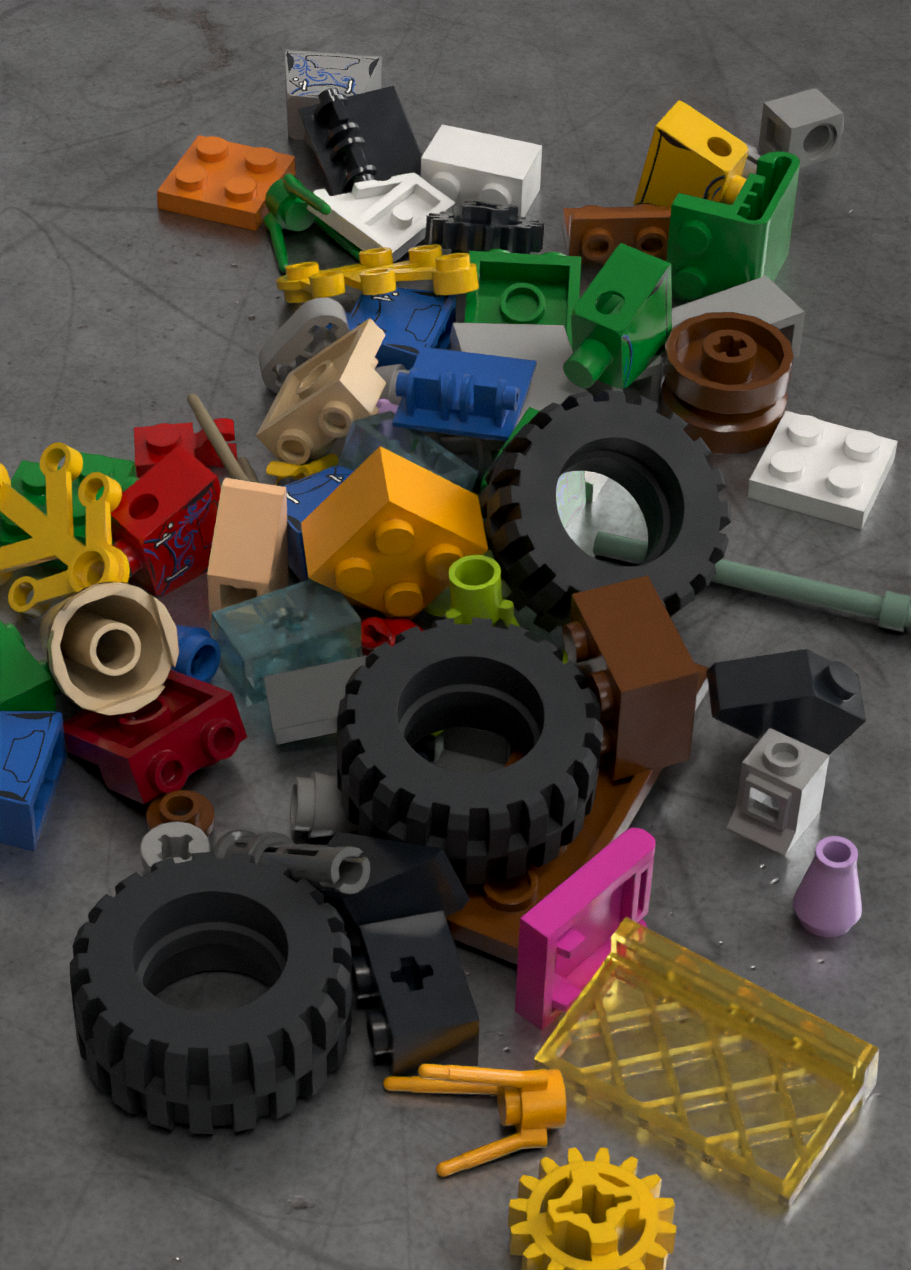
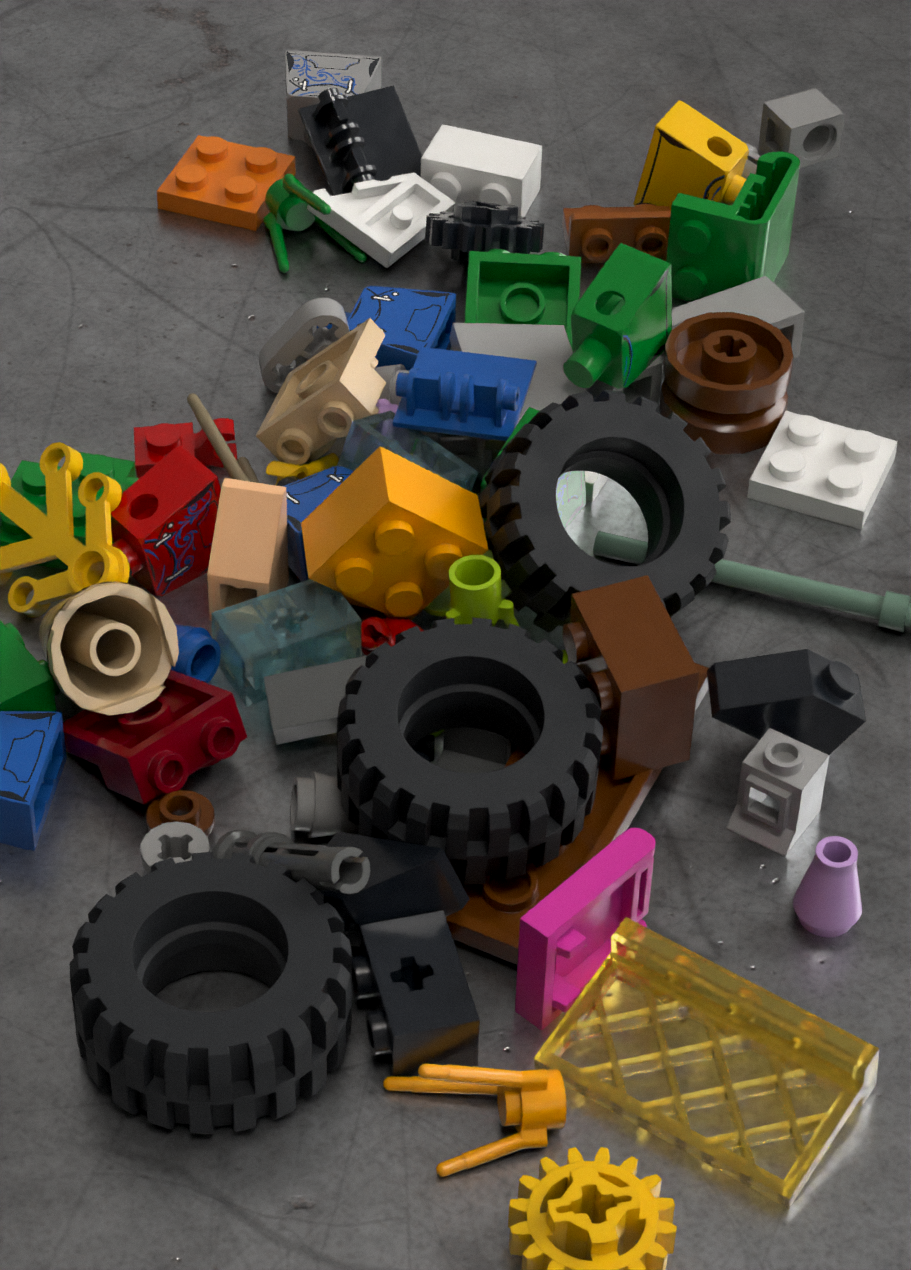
(378, 274): yellow plant -> none

